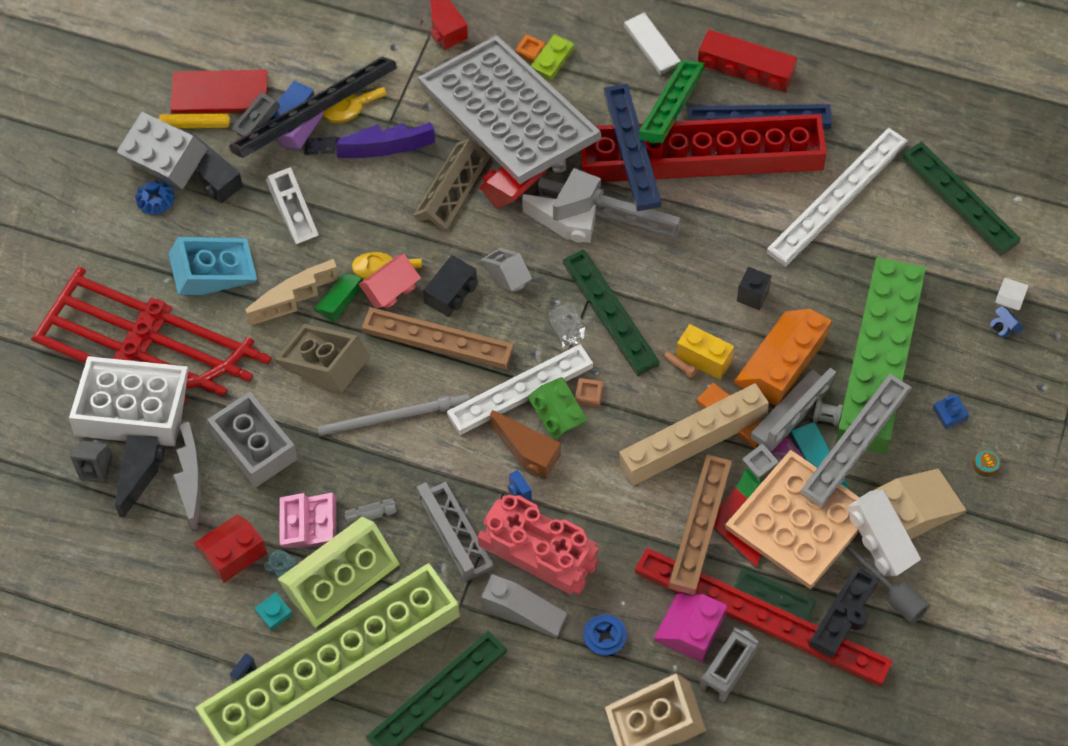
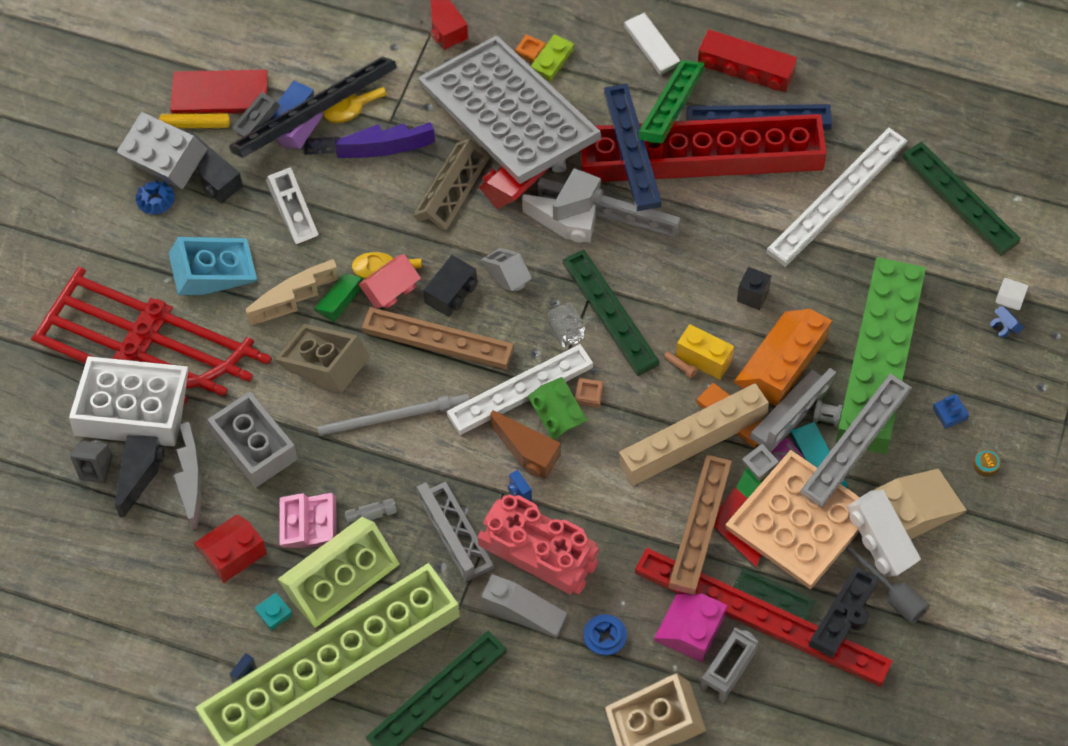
(277, 557): clear light blue plate -> none

